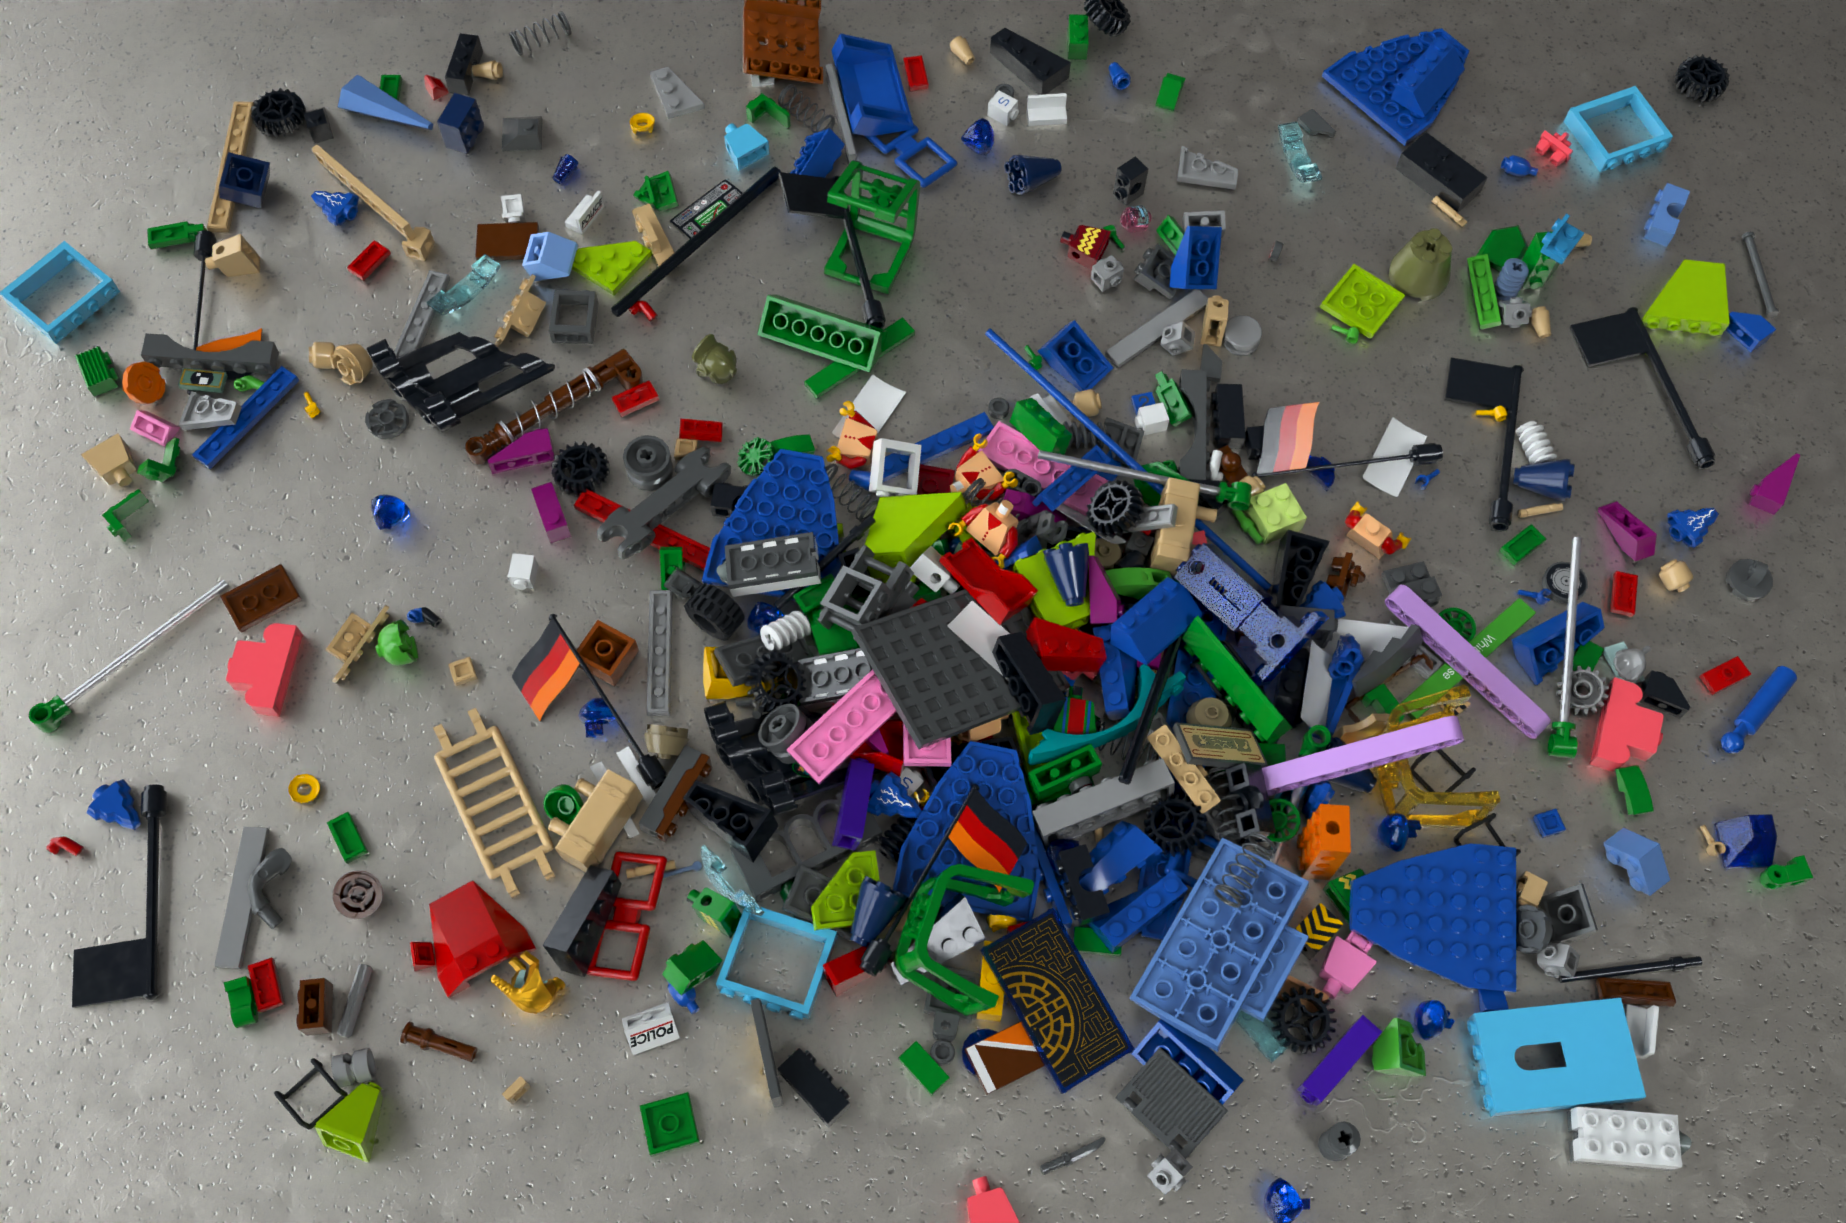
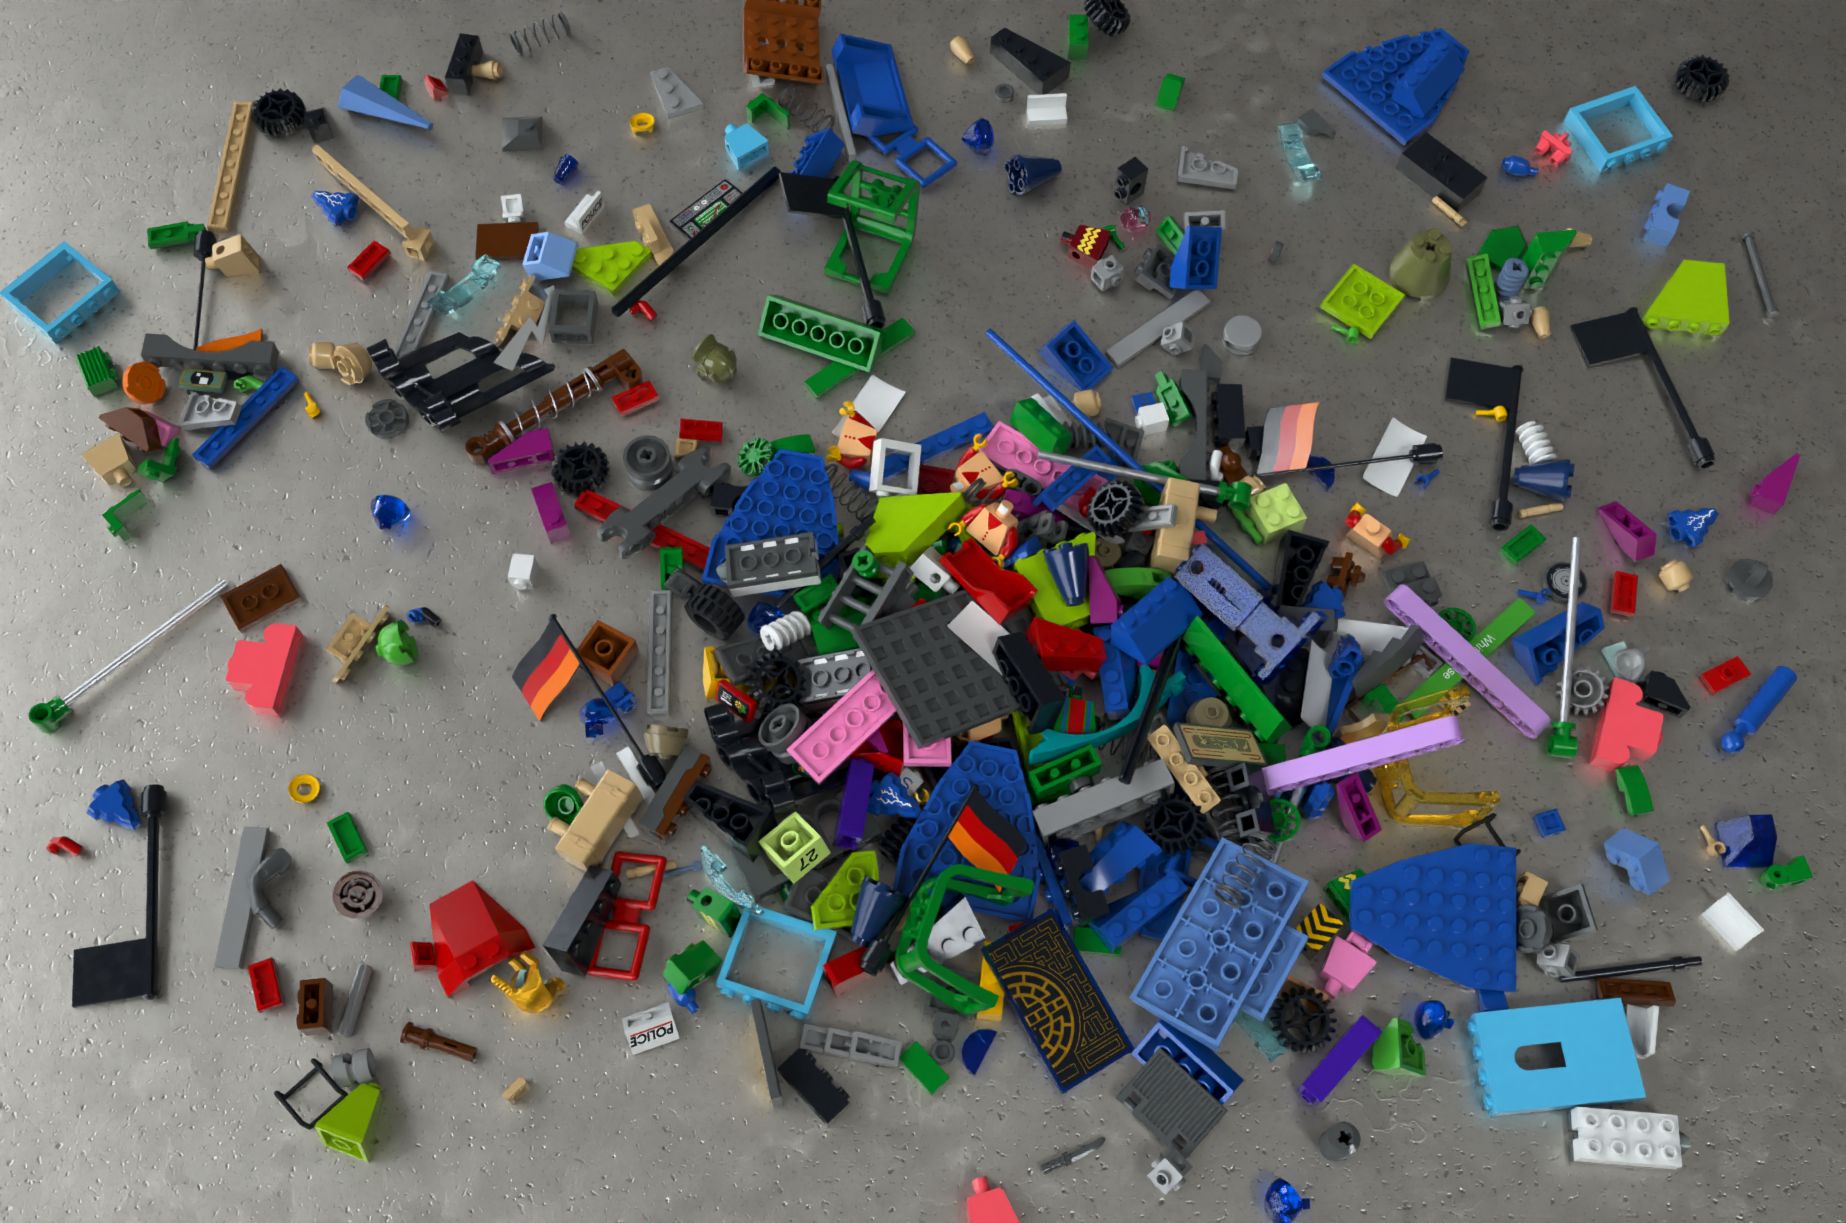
(135, 427): none -> reddish brown slope
(241, 1001): green leg -> none
(244, 180): dark blue brick -> none
(460, 123): dark blue brick -> none
(462, 671): tan tile -> none
(467, 813): tan bar -> none
(511, 353): none -> white sticker
(621, 698): none -> blue bracket
(658, 192): green slope -> none
(669, 1124): green tile -> none
(736, 700): none -> tile
(794, 847): none -> yellowish green brick
(842, 589): dark grey window -> none
(850, 1045): none -> light grey slope
(865, 569): none -> green wheel
(915, 73): red tile -> none
(998, 408): dark grey tile -> none
(1000, 921): yellow piece -> none
(1003, 108): white brick -> none
(1003, 1058): tile -> none
(1035, 360): green hand -> none
(1085, 500): none -> red arm
(1119, 76): blue cone -> none
(1216, 312): tan torso -> none
(1324, 842): orange brick -> none
(1356, 808): none -> magenta slope
(1396, 830): clear blue piece -> none
(1467, 775): black piece -> none
(1561, 241): dark azure bracket -> none
(1587, 656): green tile -> none
(1732, 921): none -> white panel
(1749, 329): blue slope -> none

